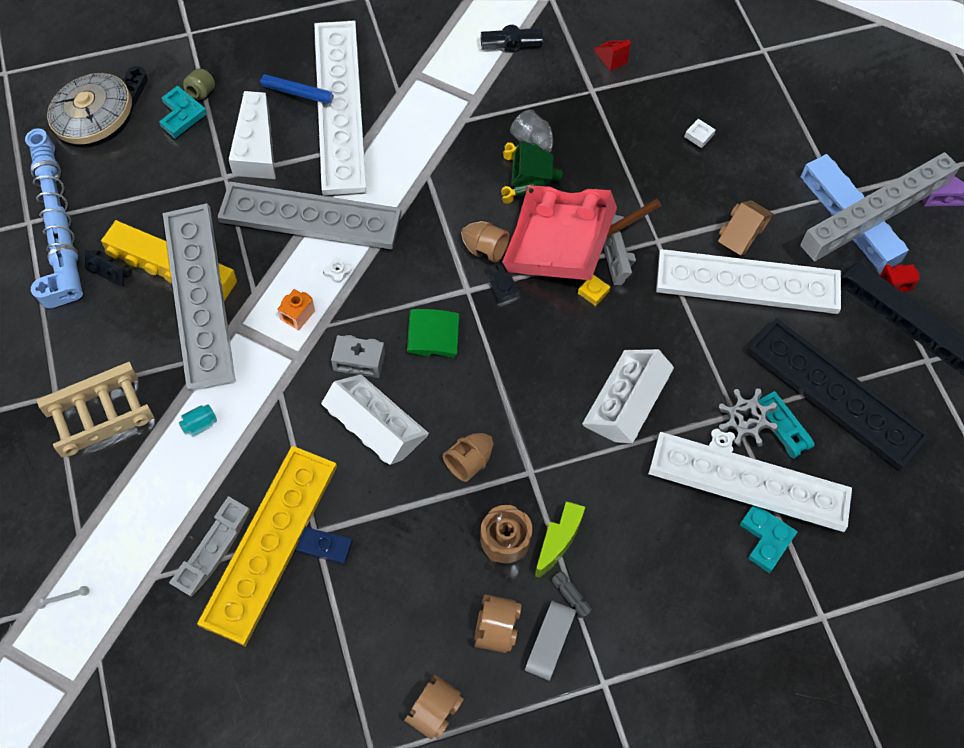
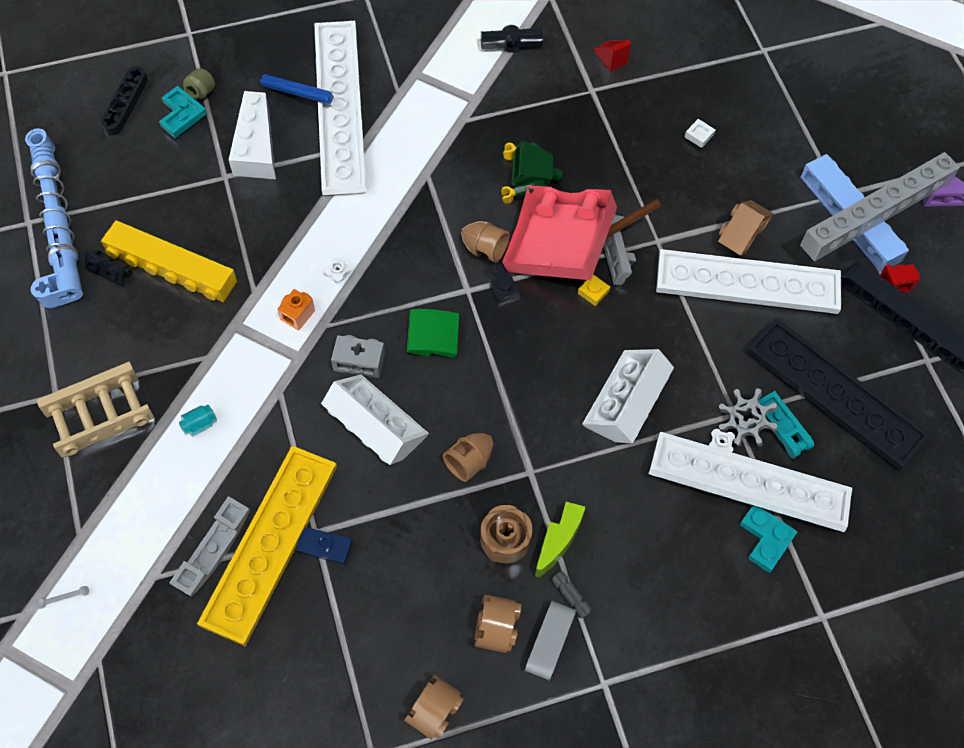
(89, 108): dish -> none
(198, 297): light grey plate -> none
(310, 215): light grey plate -> none
(532, 129): clear helmet -> none

